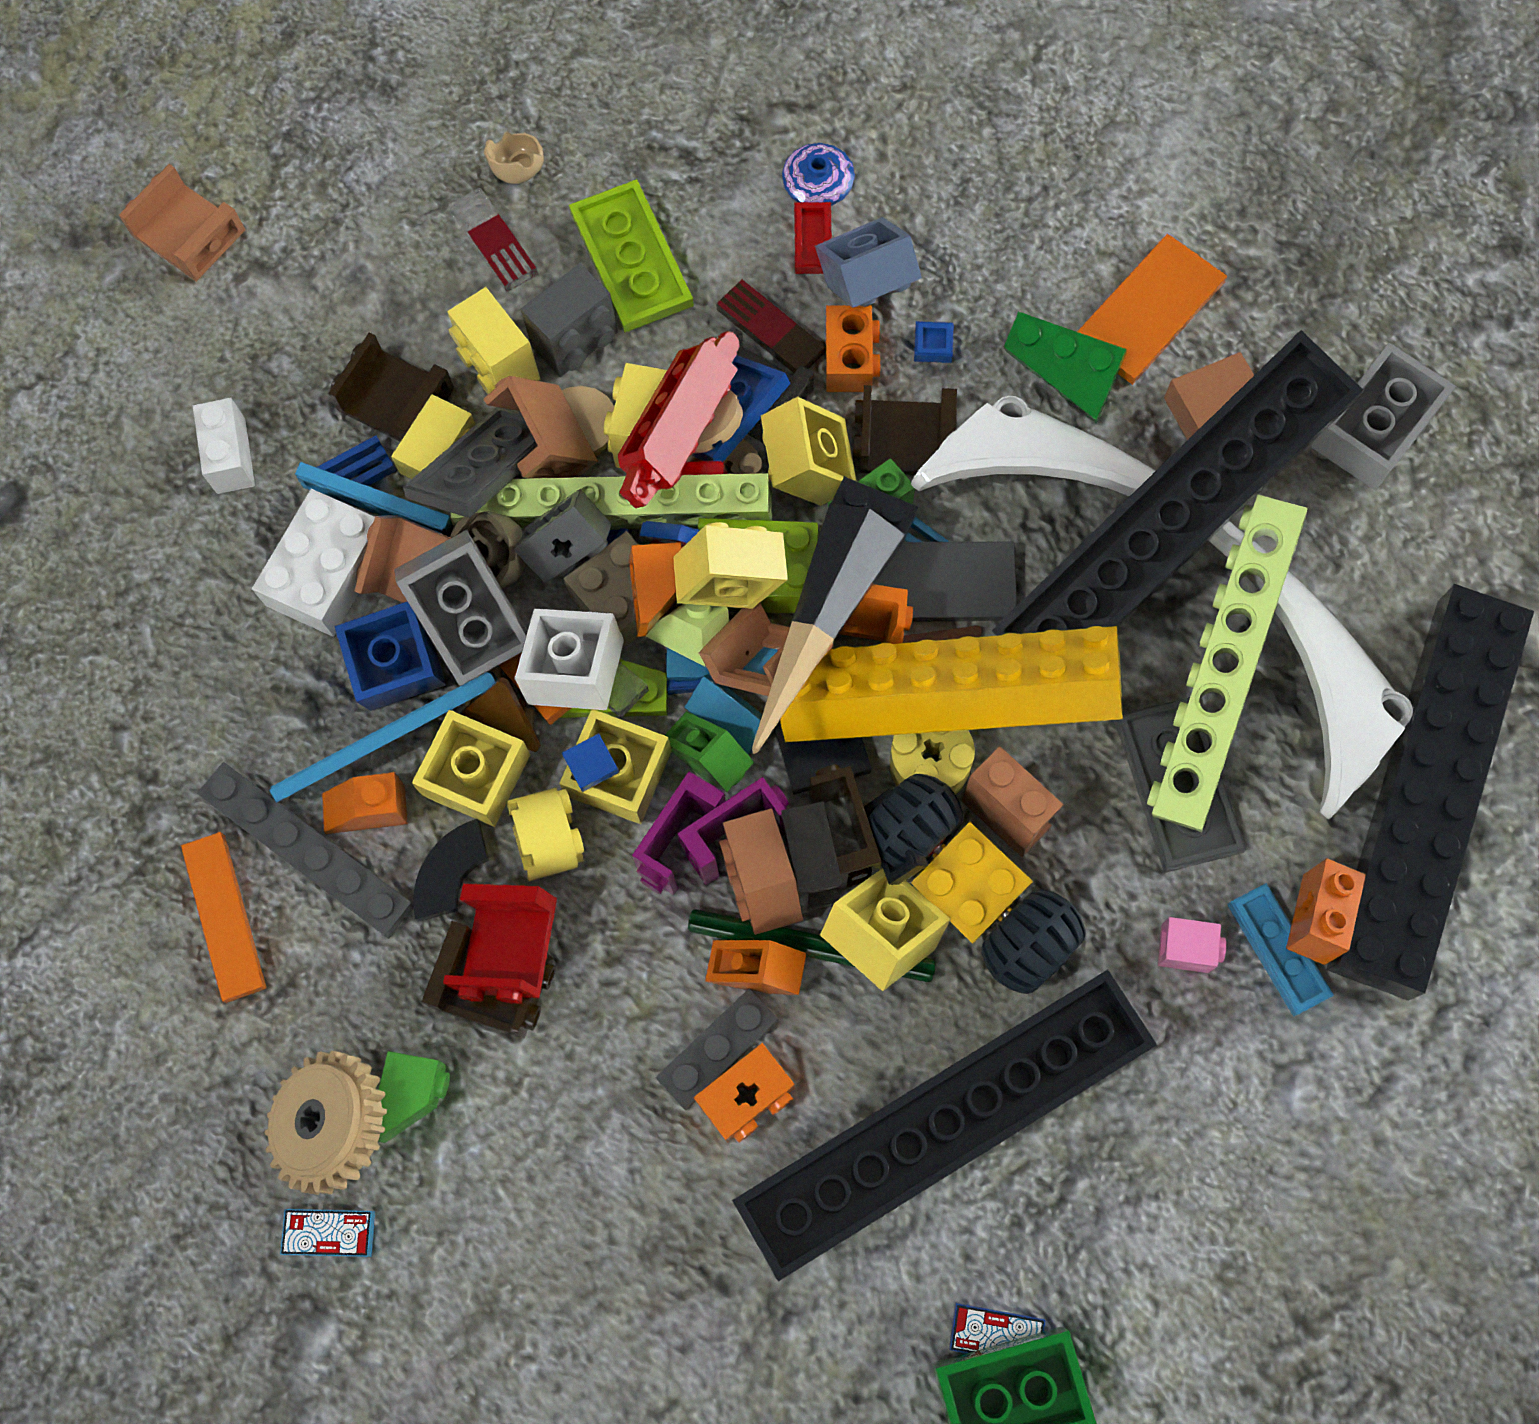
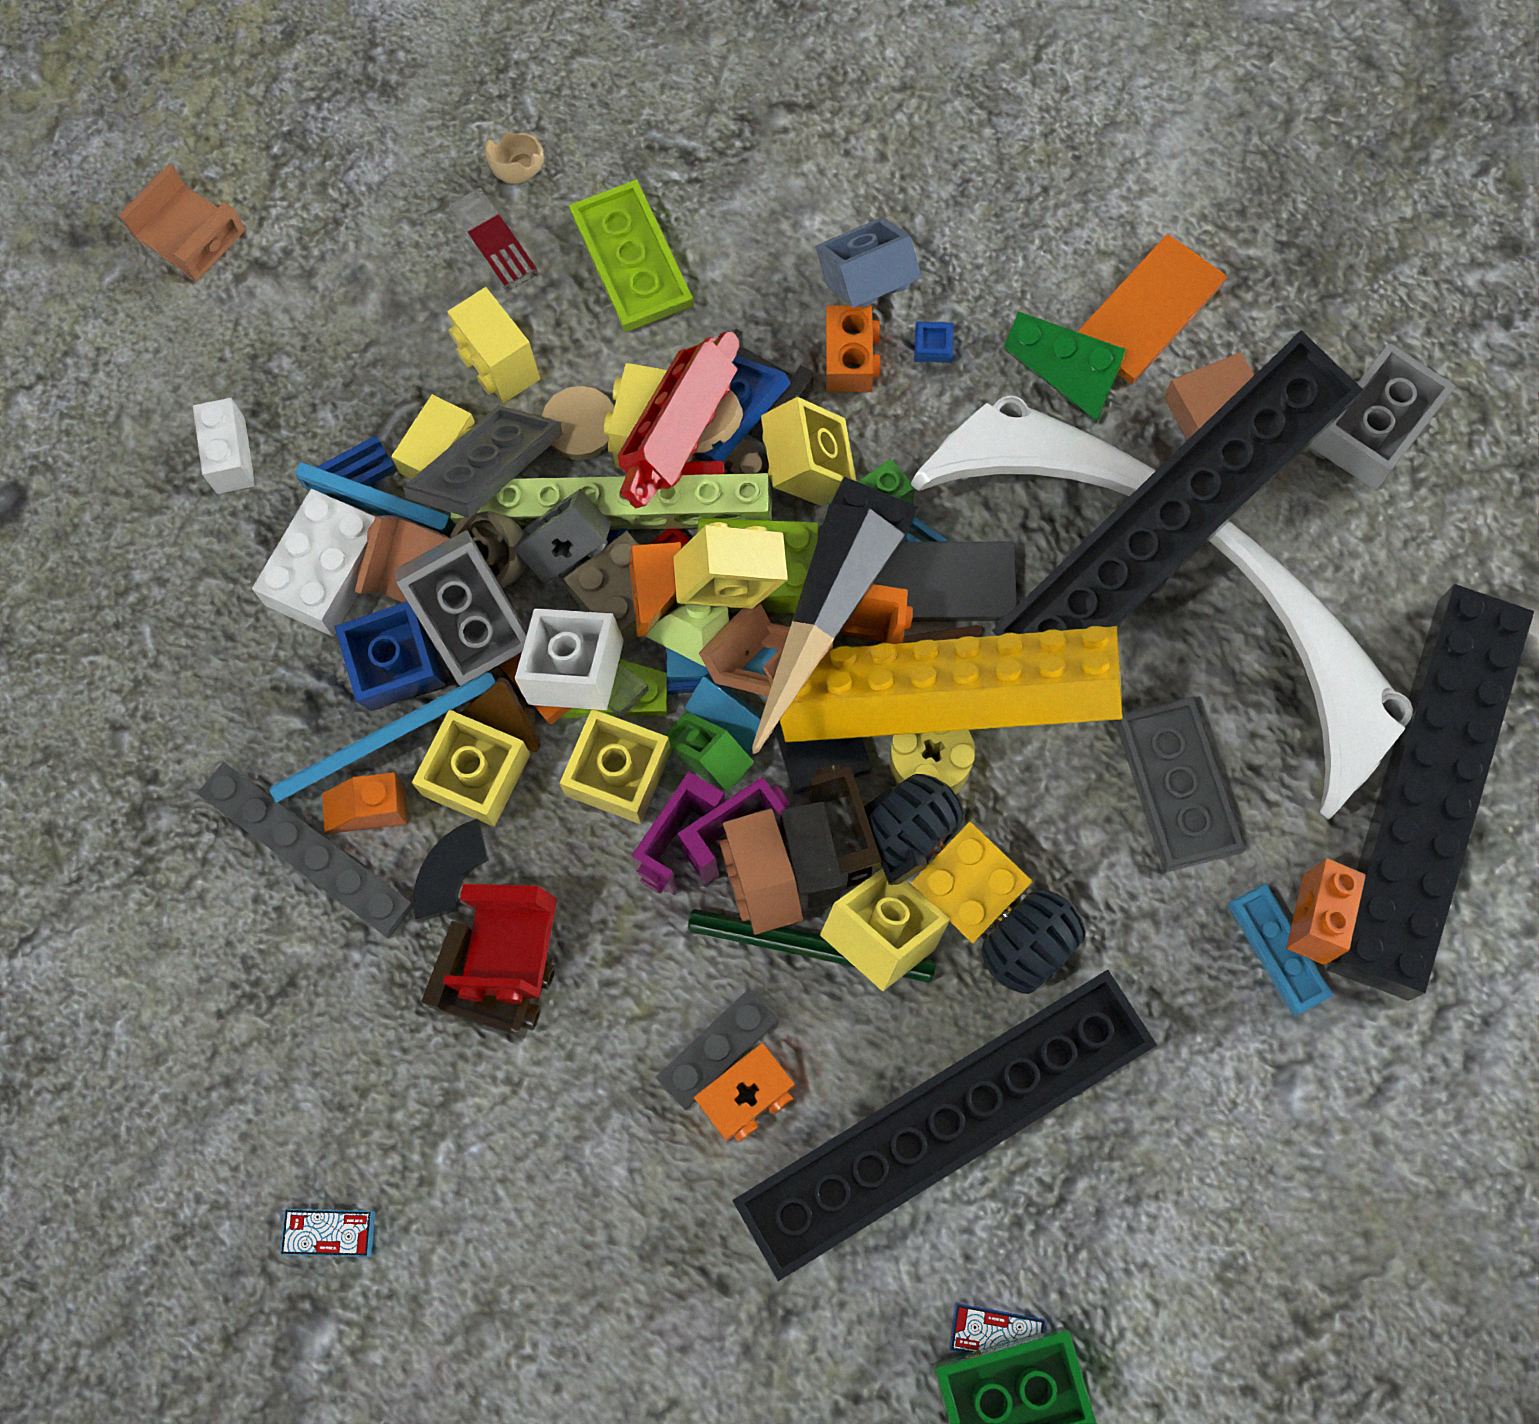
(223, 917): orange tile -> none
(325, 1123): tan gear -> none
(386, 389): dark brown panel -> none
(411, 1090): bright green slope -> none
(544, 833): light yellow brick -> none
(560, 440): nougat panel -> none
(570, 320): dark grey brick -> none
(590, 762): blue tile -> none
(667, 532): blue tile -> none
(756, 965): orange slope -> none
(770, 327): tile -> none
(811, 228): red tile -> none
(814, 185): dish -> none
(902, 430): dark brown panel -> none
(1010, 801): nougat panel -> none
(1191, 945): bright pink brick -> none
(1283, 524): yellowish green brick -> none

